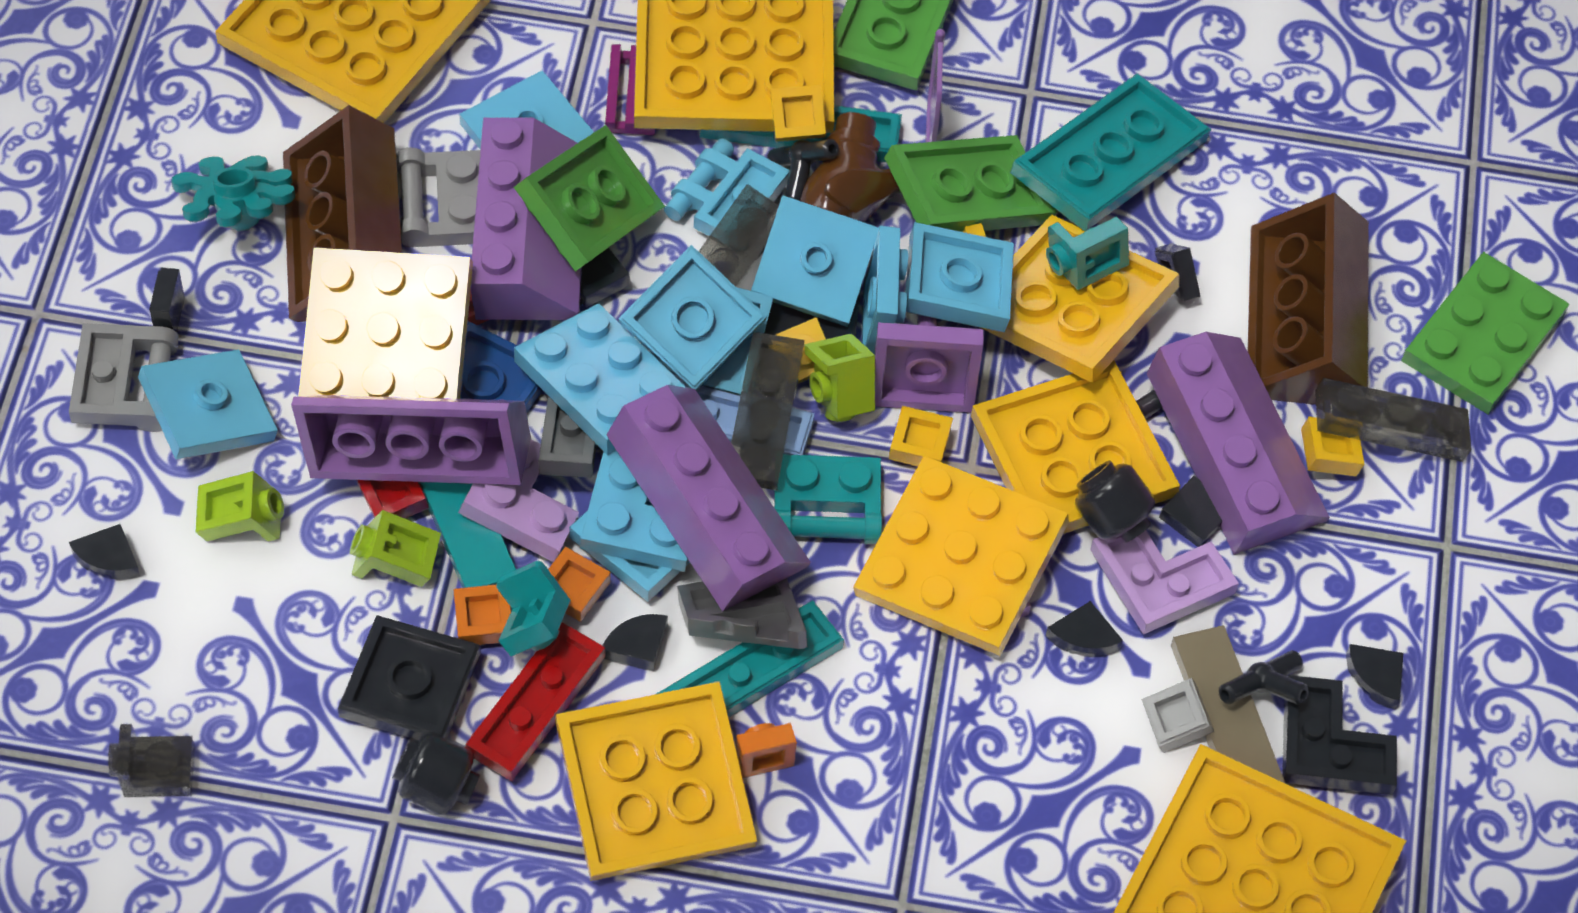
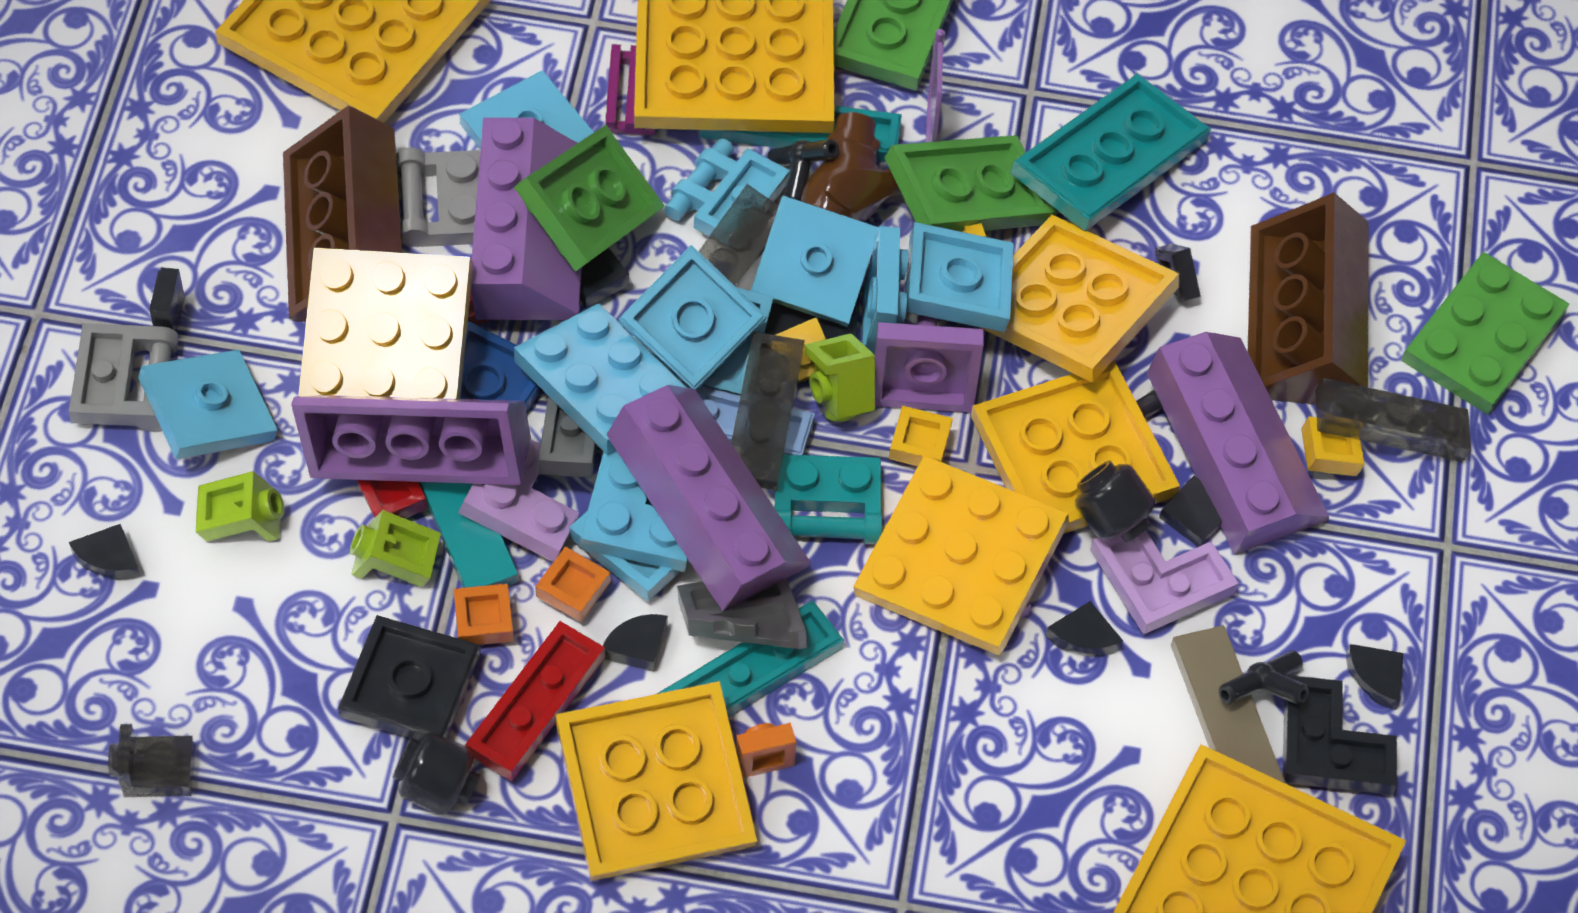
(238, 193): teal animal -> none
(536, 607): teal bracket -> none
(798, 113): yellow plate -> none
(1090, 254): teal bracket -> none
(1177, 715): light grey tile -> none

